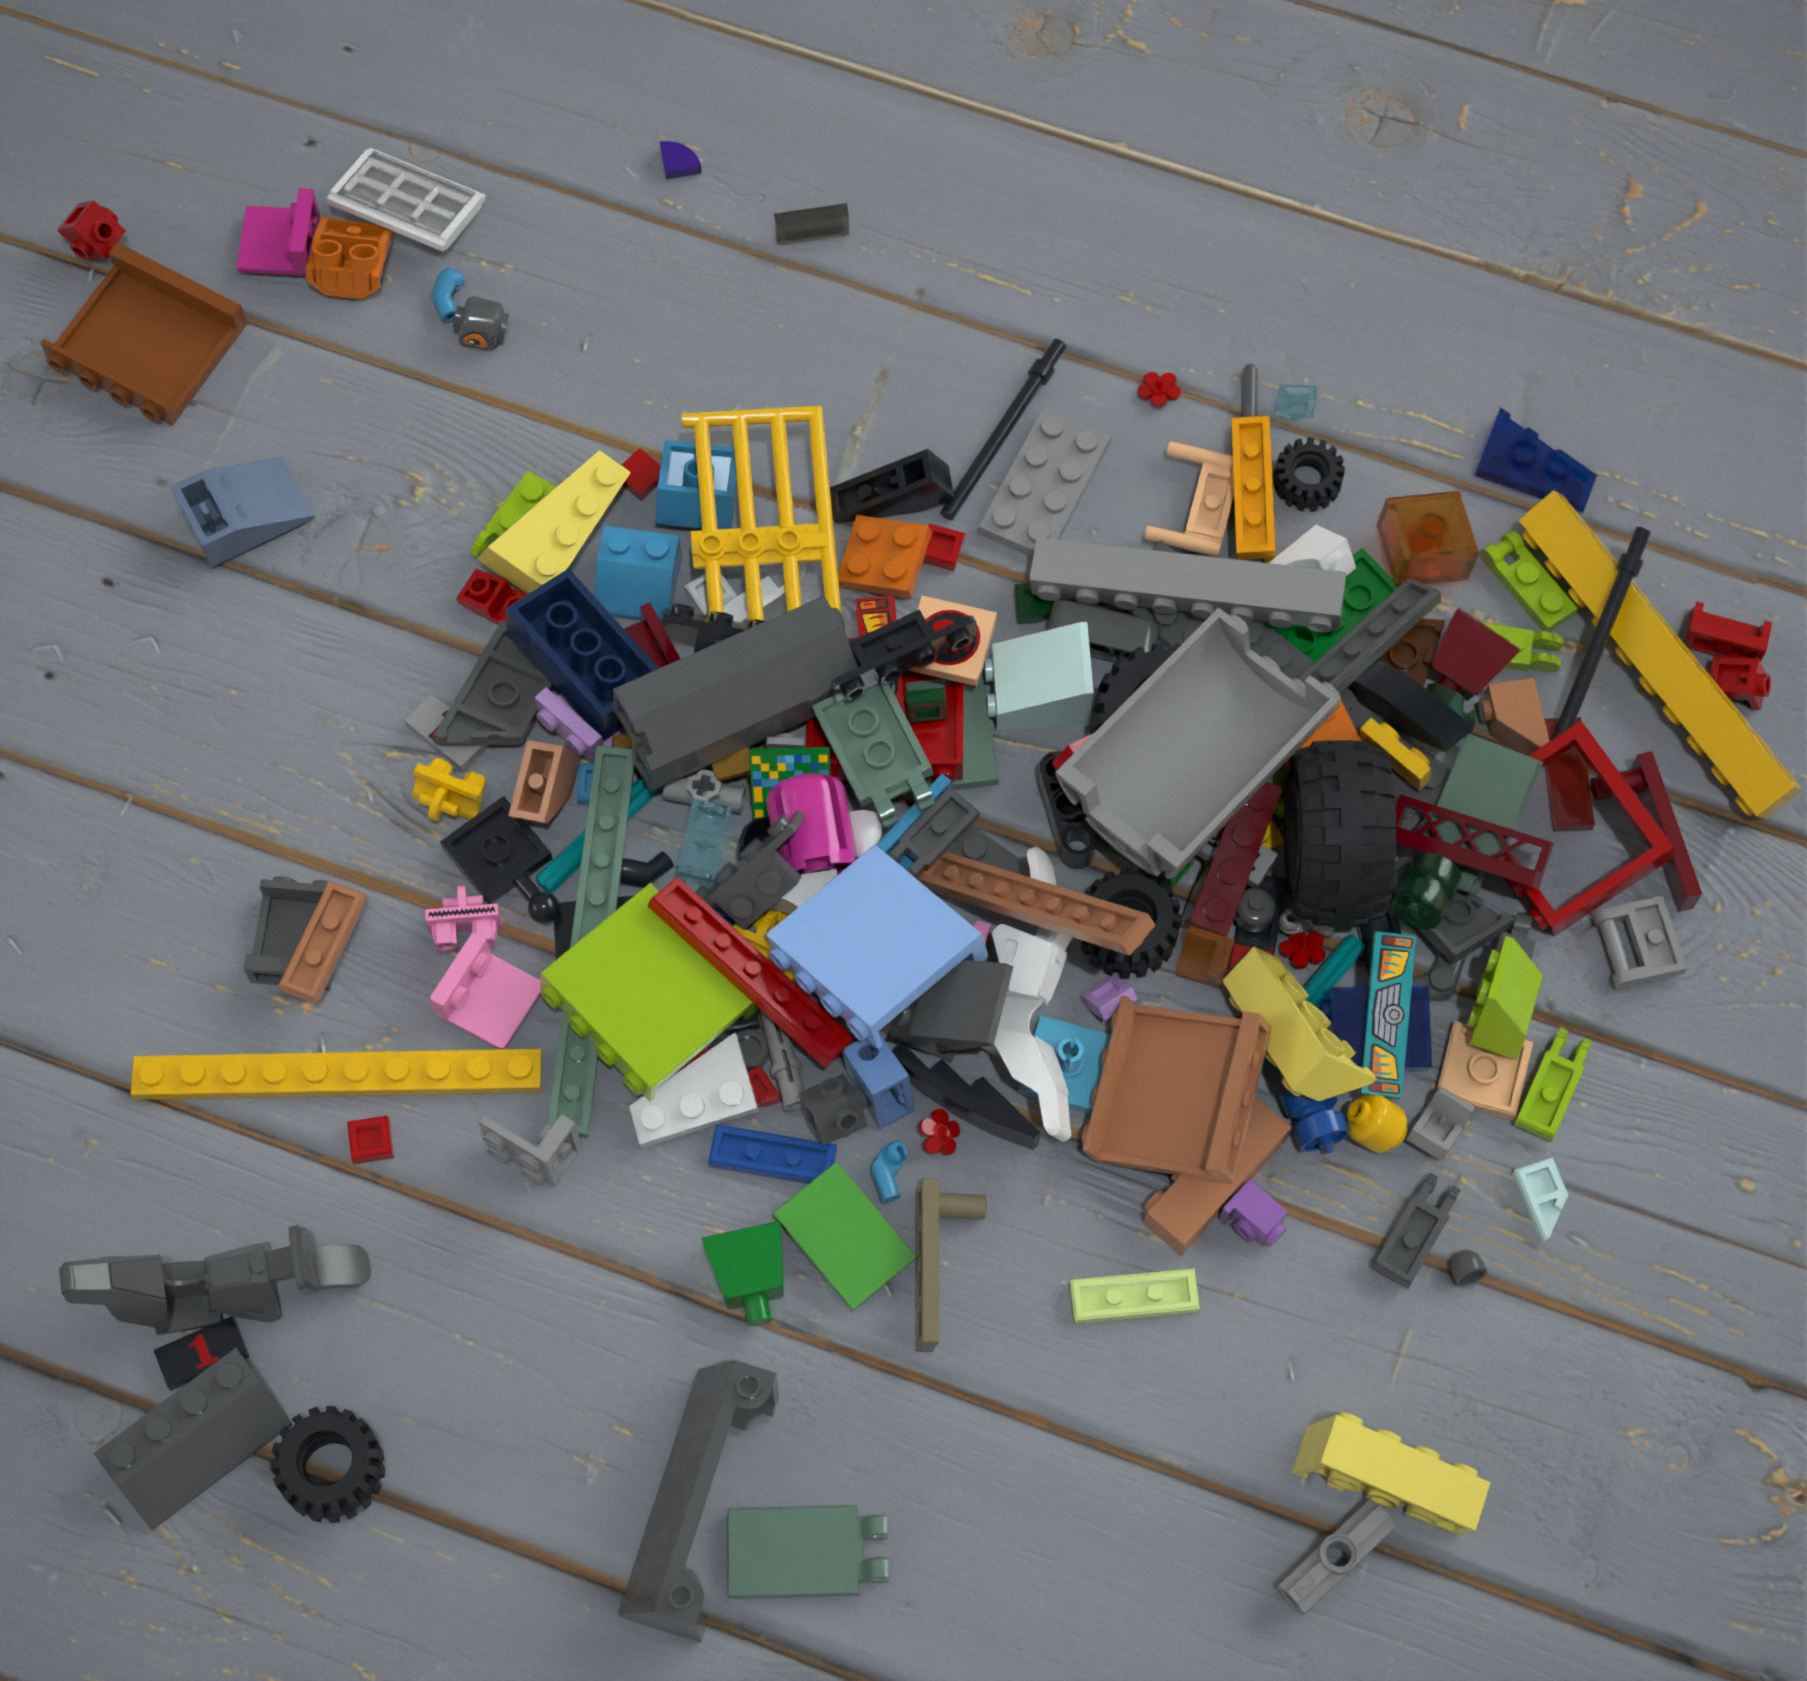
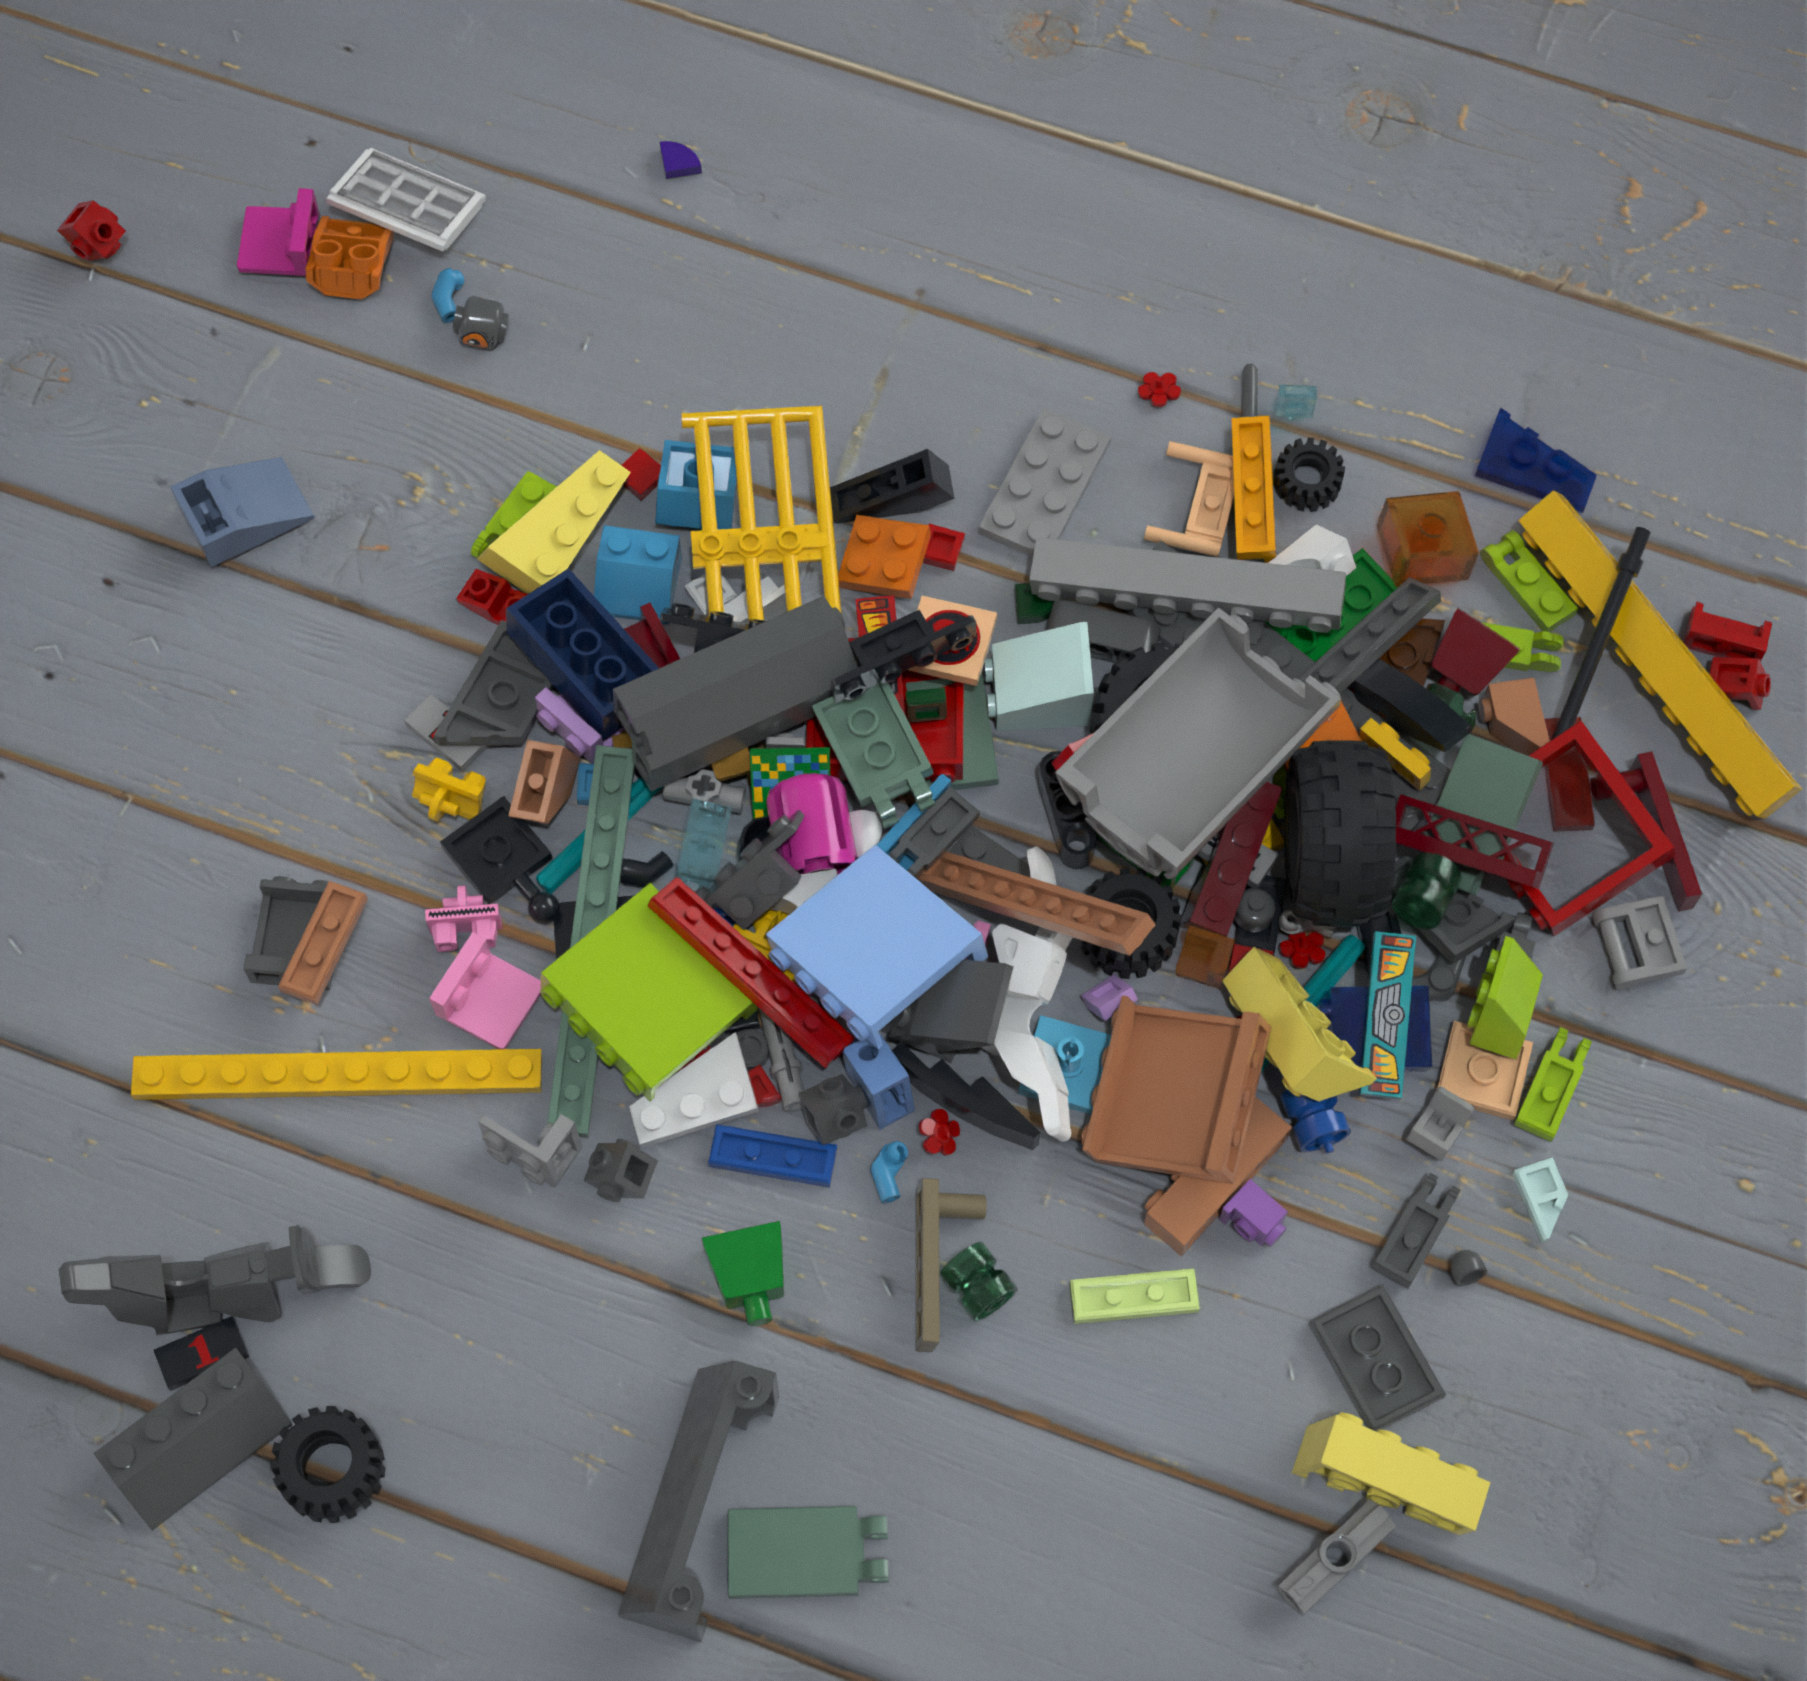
(147, 336): dark orange panel -> none
(370, 1139): red tile -> none
(620, 1170): none -> dark grey brick
(811, 224): clear smoke tile -> none
(844, 1236): bright green tile -> none
(981, 1285): none -> clear green wheel
(1039, 375): black bar -> none
(1377, 1123): yellow head -> none
(1377, 1359): none -> dark grey tile

